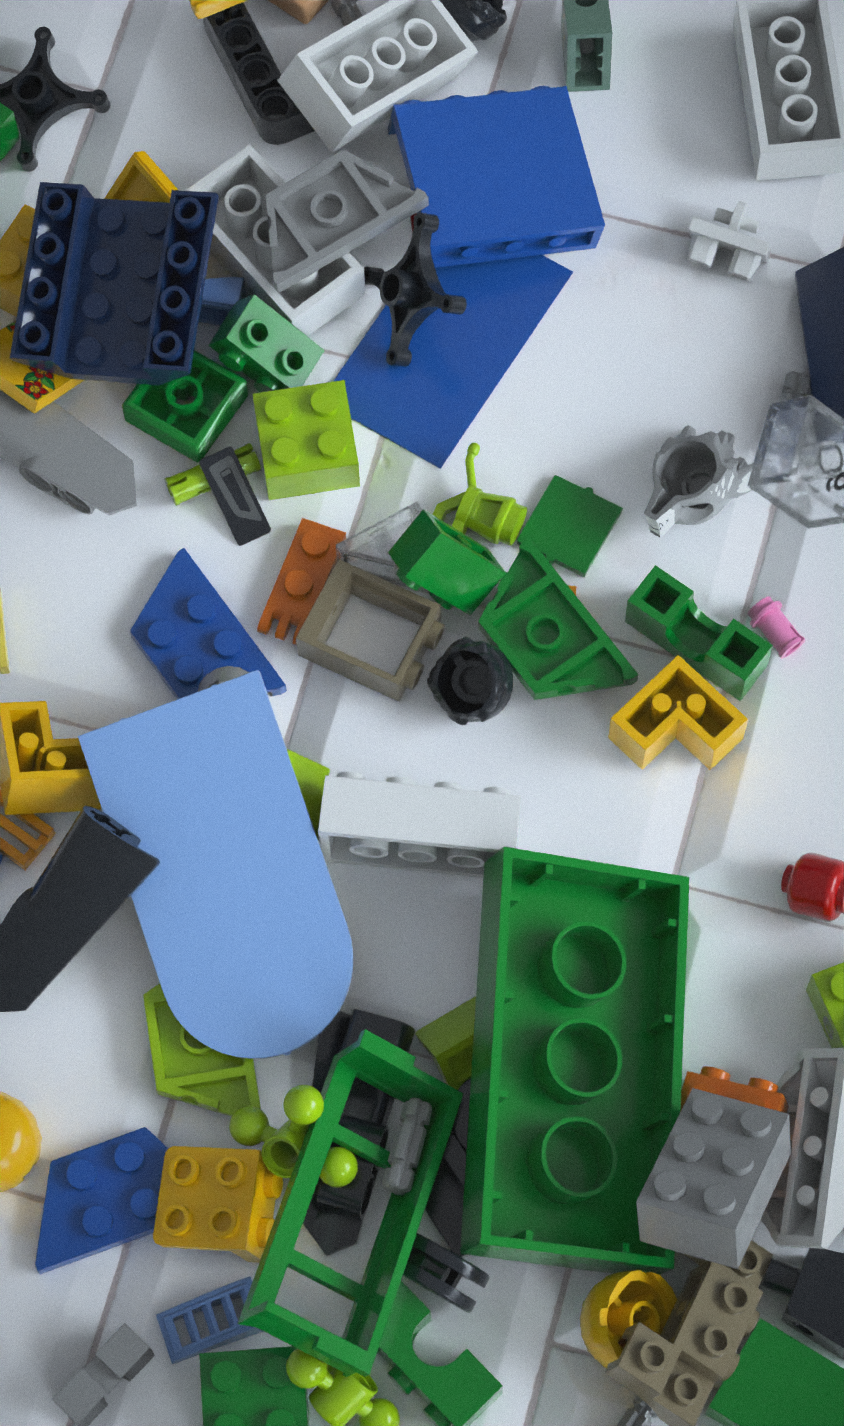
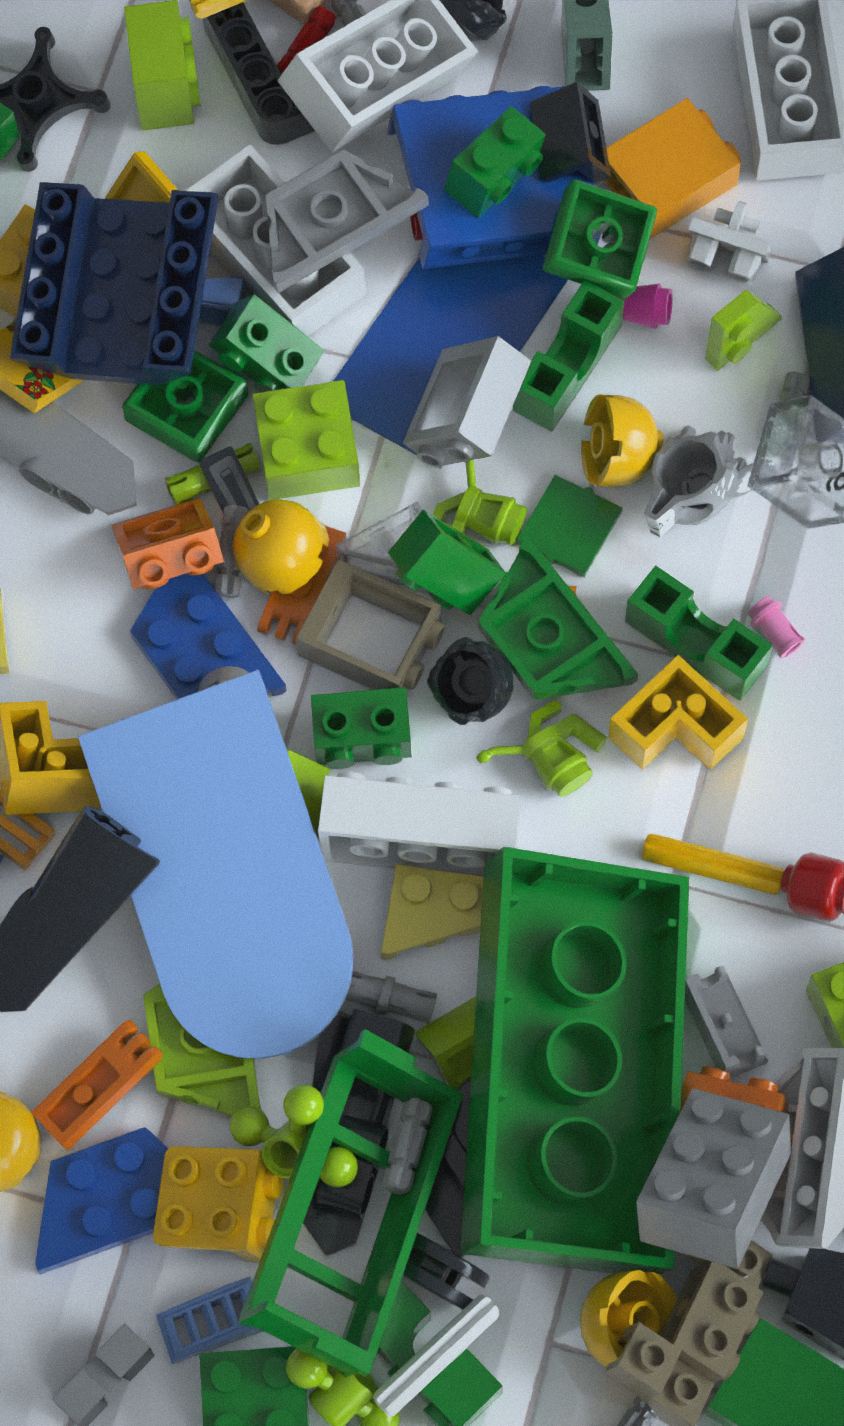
(97, 1084): none -> orange hinge
(162, 64): none -> lime brick
(168, 544): none -> orange plate
(228, 581): none -> light grey axle
(279, 546): none -> yellow cylinder
(314, 30): none -> red axle
(361, 727): none -> green brick
(391, 997): none -> light grey pin
(412, 290): black piece -> none
(430, 908): none -> light yellow wing
(436, 1355): none -> white axle
(467, 402): none -> light grey window
(495, 162): none -> green brick
(554, 758): none -> lime piece
(573, 134): none -> black panel
(582, 339): none -> green arch
(620, 441): none -> yellow cylinder
(624, 226): none -> green brick
(649, 306): none -> dark pink cone
(673, 164): none -> light orange brick
(712, 863): none -> yellow axle
(723, 1023): none -> light grey hinge
(737, 327): none -> lime wing

